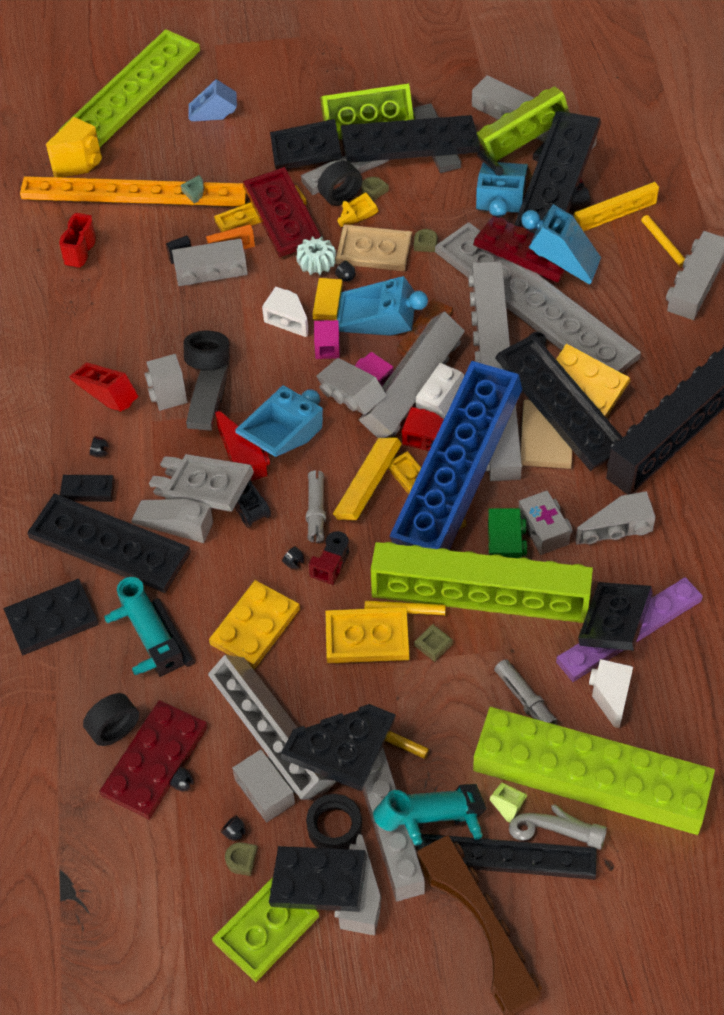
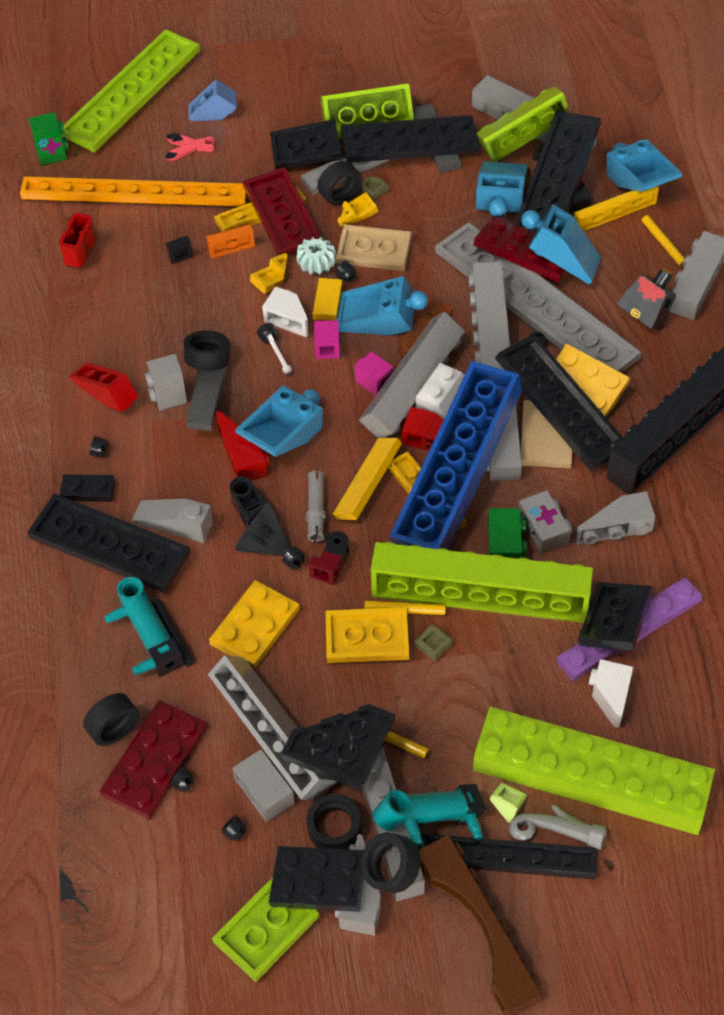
(48, 138): none -> green brick
(50, 616): black plate -> none
(74, 149): yellow slope -> none
(188, 146): none -> coral piece
(193, 189): sand green tile -> none
(203, 480): light grey tile -> none
(209, 262): light grey brick -> none
(241, 858): olive tile -> none
(264, 535): none -> black piece
(268, 335): none -> hinge
(270, 276): none -> yellow slope
(351, 386): light grey brick -> none
(408, 867): none -> black tyre
(425, 240): olive tile -> none
(490, 162): black bar -> none
(532, 703): light grey pin -> none
(639, 166): none -> dark azure slope
(649, 299): none -> black torso

